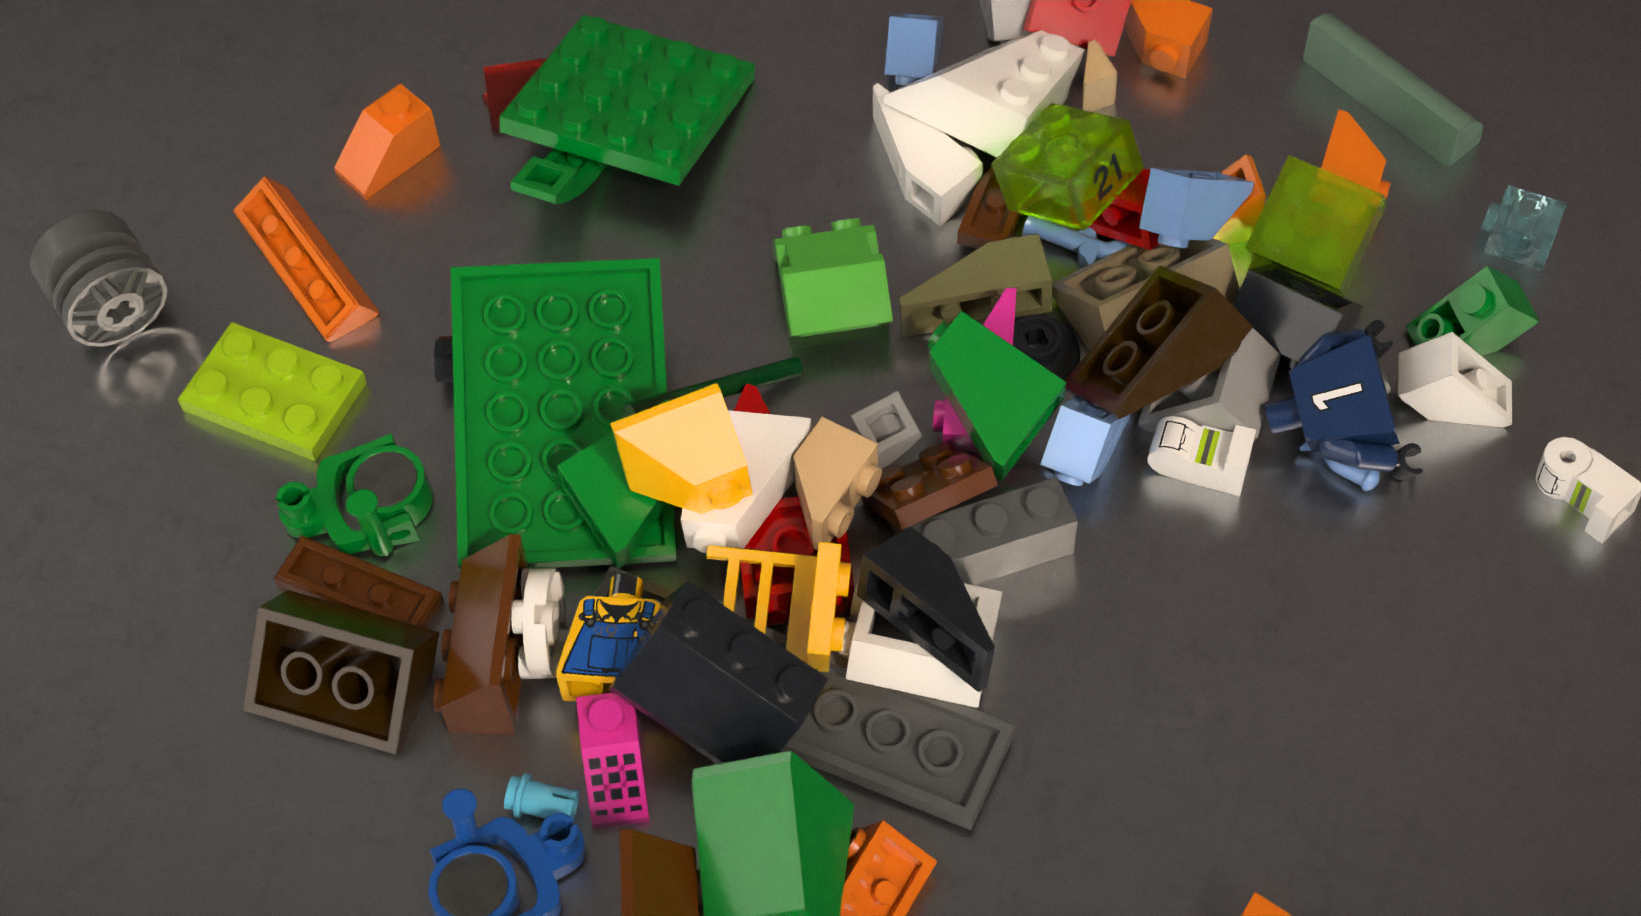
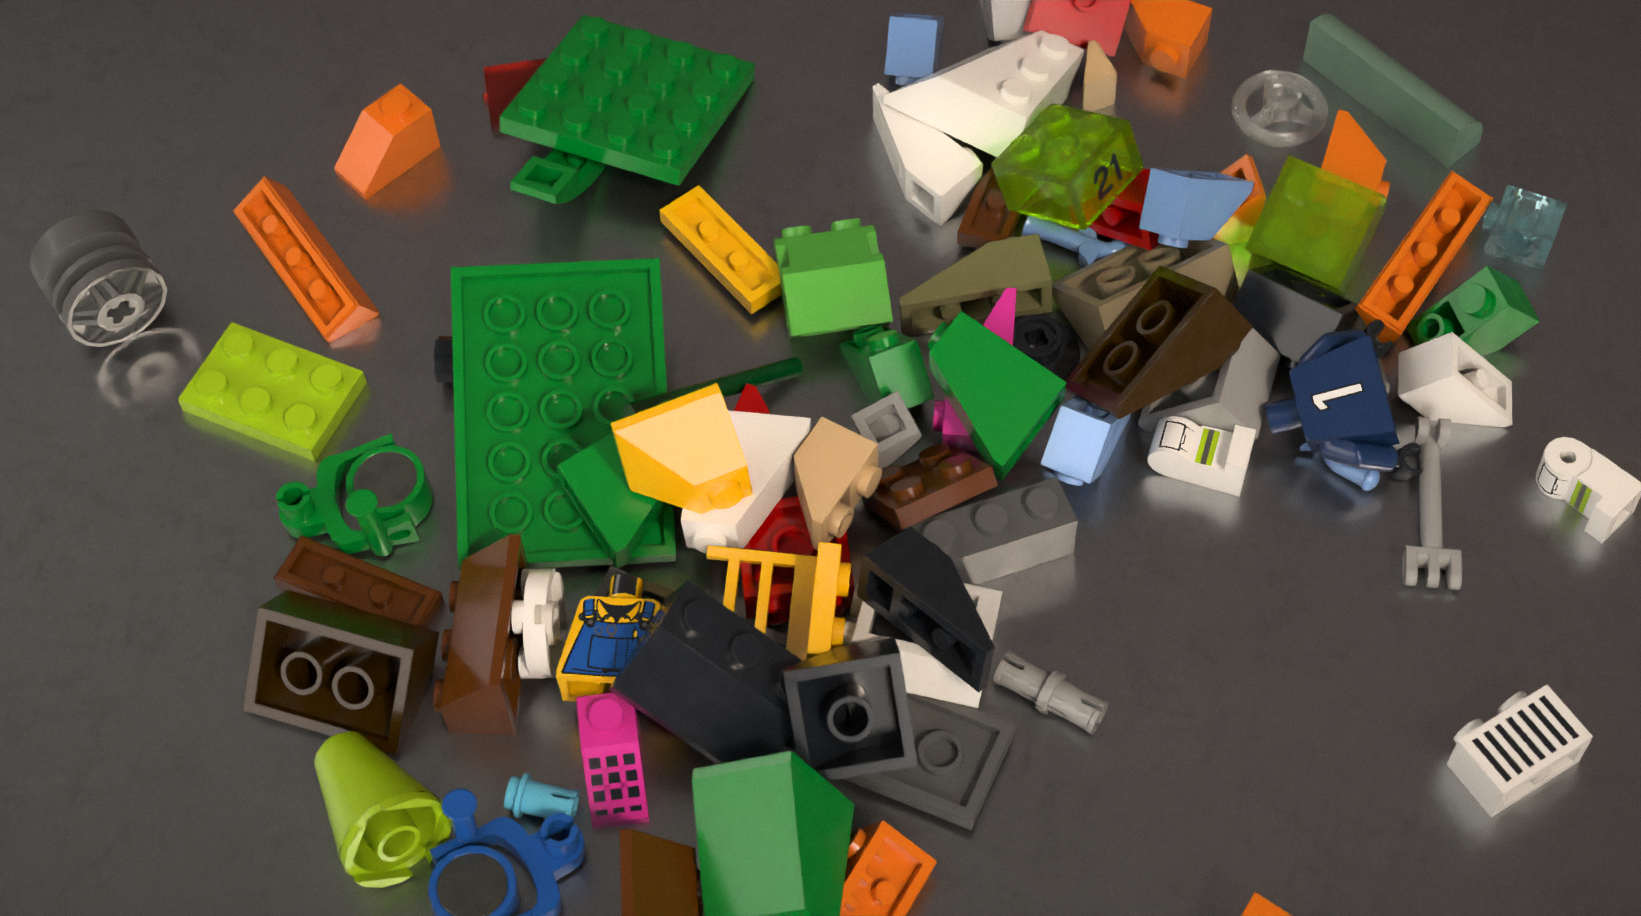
(377, 811): none -> lime cone
(723, 248): none -> yellow plate
(851, 710): none -> black slope
(886, 364): none -> green slope
(1050, 692): none -> light grey pin
(1281, 103): none -> clear piece
(1423, 256): none -> orange slope
(1431, 553): none -> light grey hinge
(1517, 749): none -> white brick

